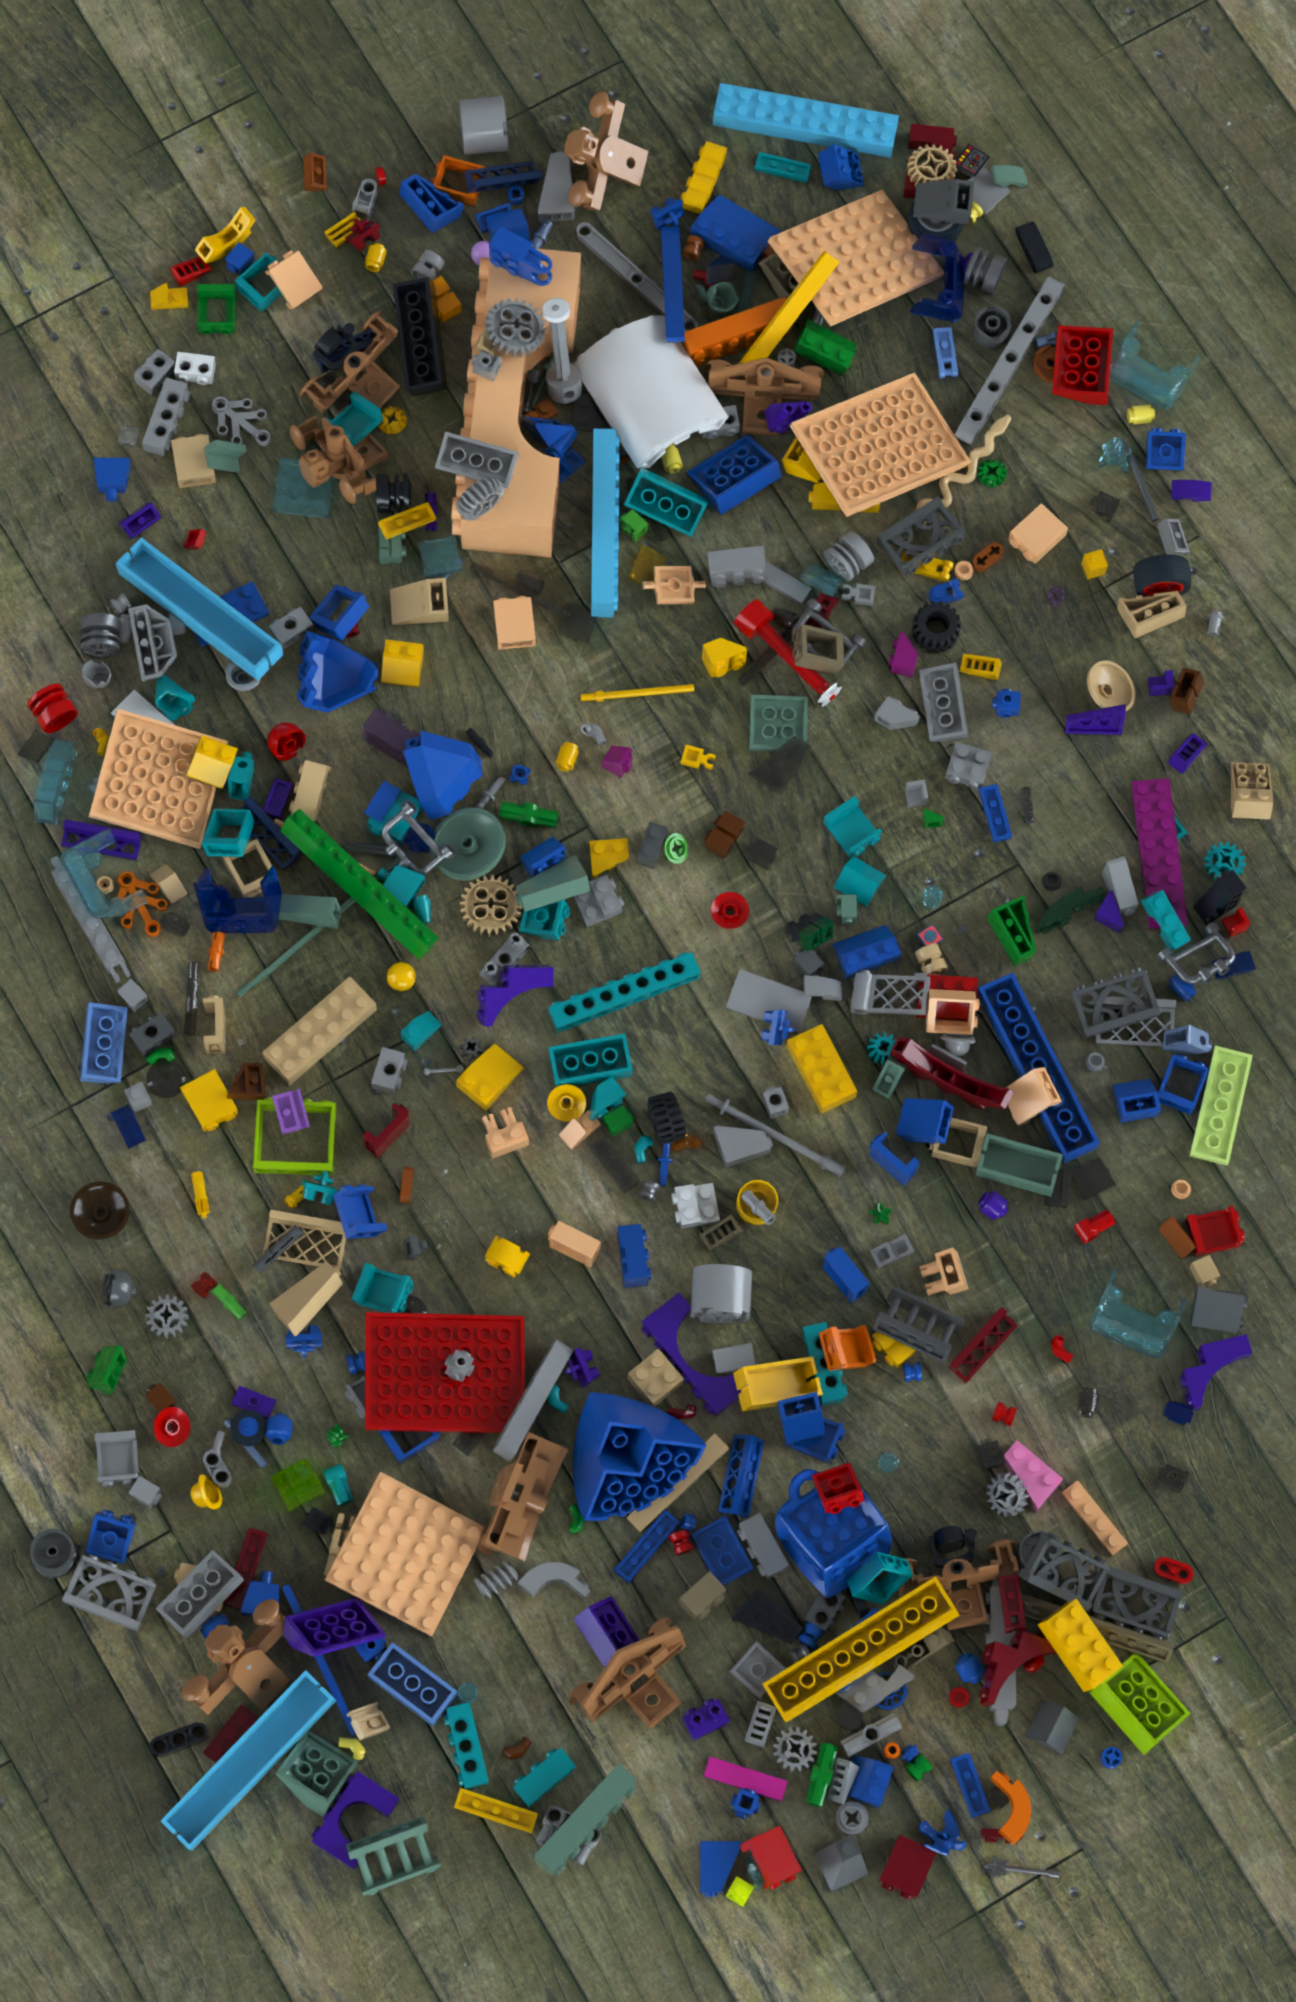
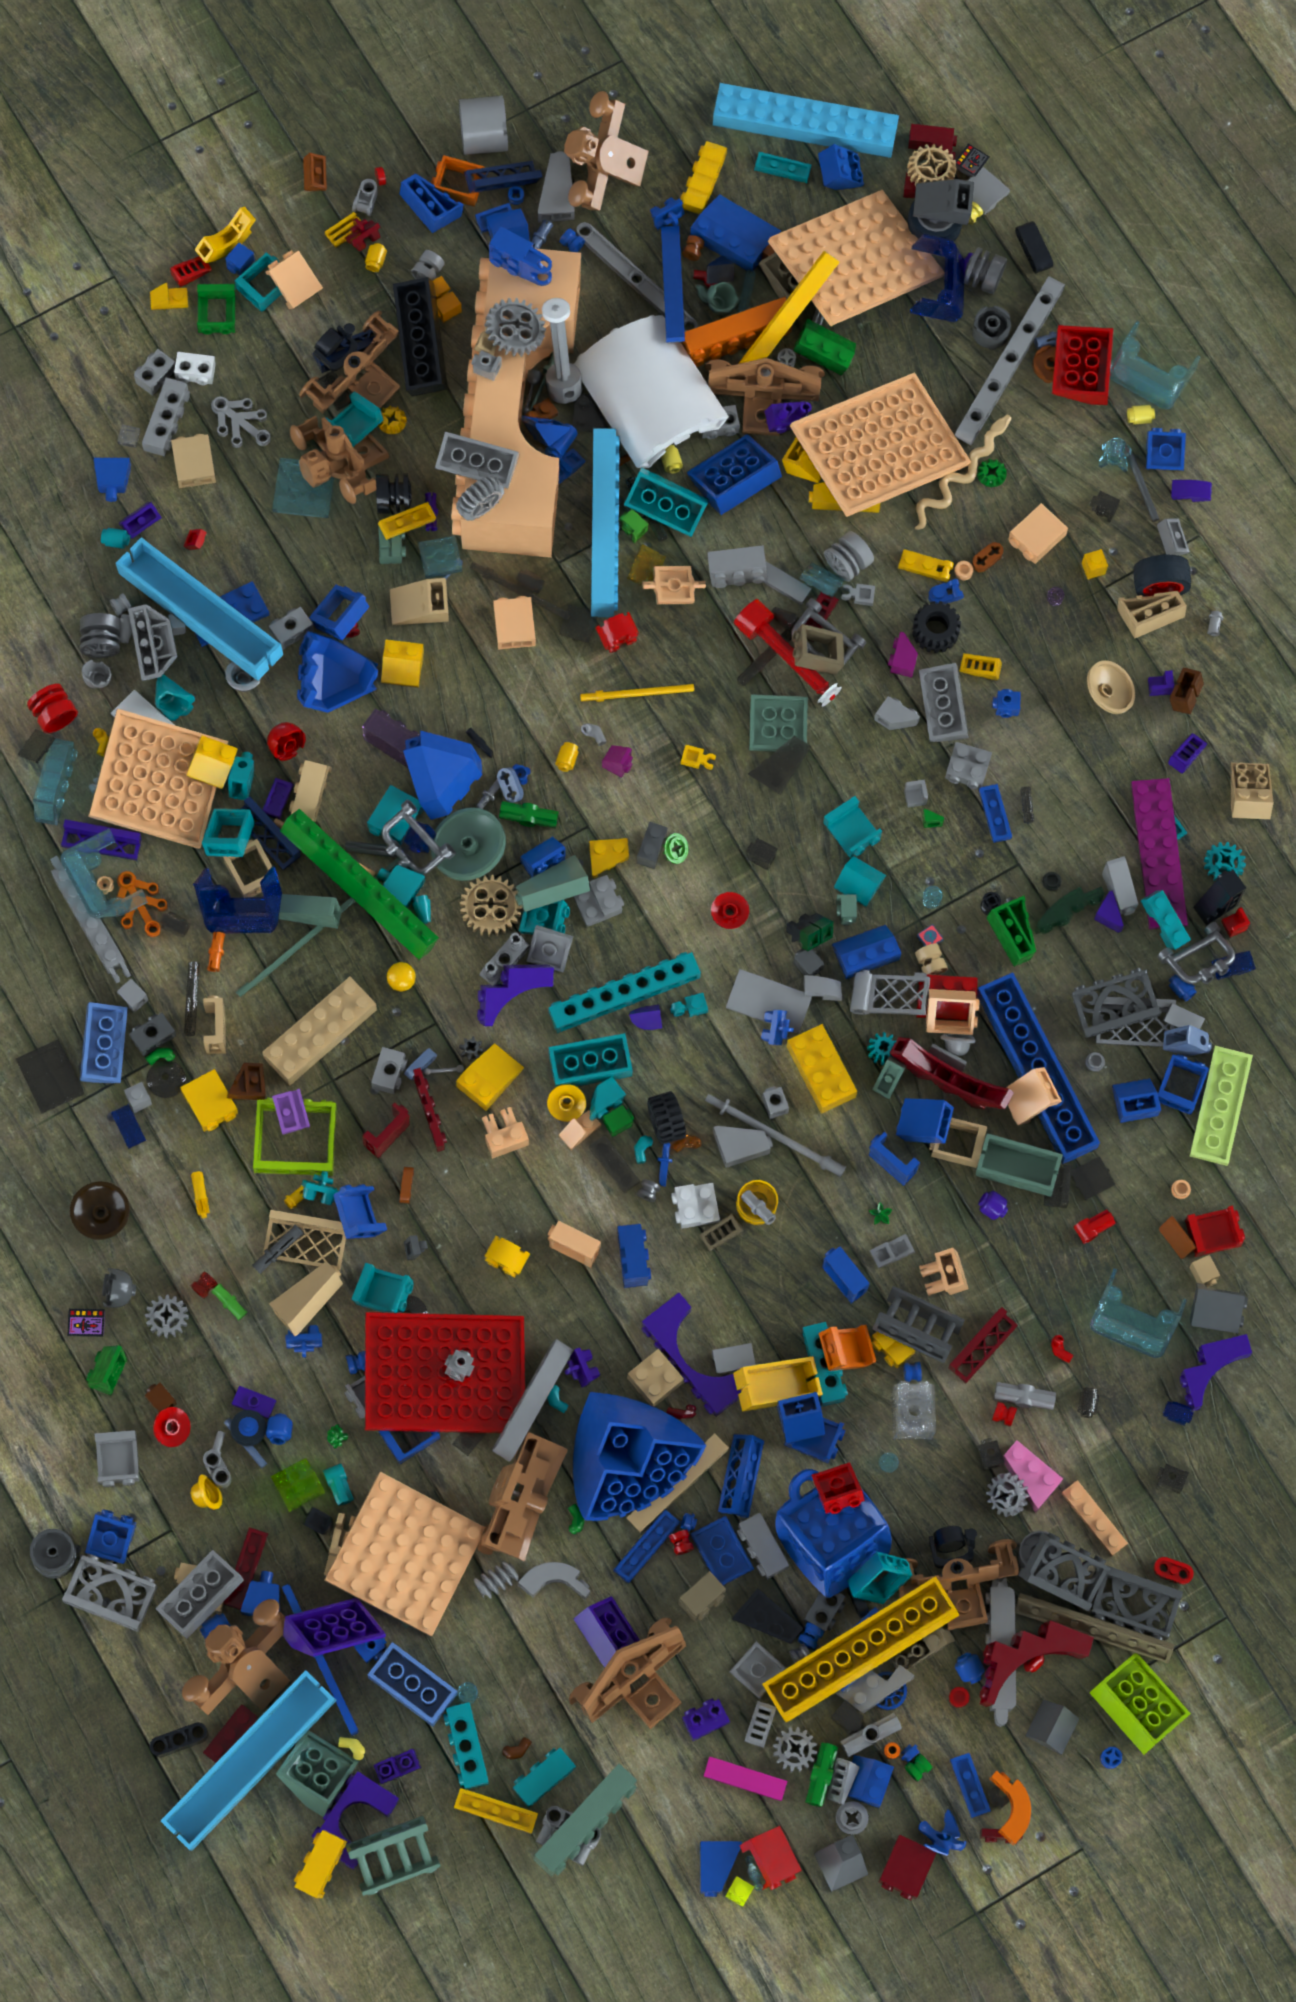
(50, 1076): none -> clear smoke piece
(86, 1322): none -> piece
(115, 538): none -> teal brick
(145, 1492): light grey brick -> none
(169, 884): tan slope -> none
(224, 455): sand green panel -> none
(320, 1864): none -> yellow wedge
(368, 1721): tan plate -> none
(382, 801): blue tile -> none
(397, 1766): none -> dark purple slope
(420, 1030): teal slope -> none
(422, 1061): none -> sand blue beam
(428, 1103): none -> dark red wing
(479, 250): lavender piece -> none
(510, 785): none -> sand blue beam
(549, 948): none -> light grey tile
(572, 241): none -> blue wheel
(617, 631): none -> red brick
(647, 1017): none -> dark purple brick
(695, 1005): none -> teal plate
(721, 1293): light grey brick -> none
(723, 656): yellow slope -> none
(726, 831): reddish brown piece -> none
(745, 1795): blue brick -> none
(917, 1399): none -> clear brick
(925, 513): dark grey fence -> none
(945, 352): medium blue plate -> none
(986, 906): none -> black wheel
(1000, 1867): flat silver piece -> none
(1006, 175): sand green slope -> none
(1011, 1603): dark red plate -> none
(1025, 1396): none -> light grey piece
(1080, 1645): yellow brick -> none
(1099, 721): dark purple wing -> none
(1181, 1017): none -> light grey slope

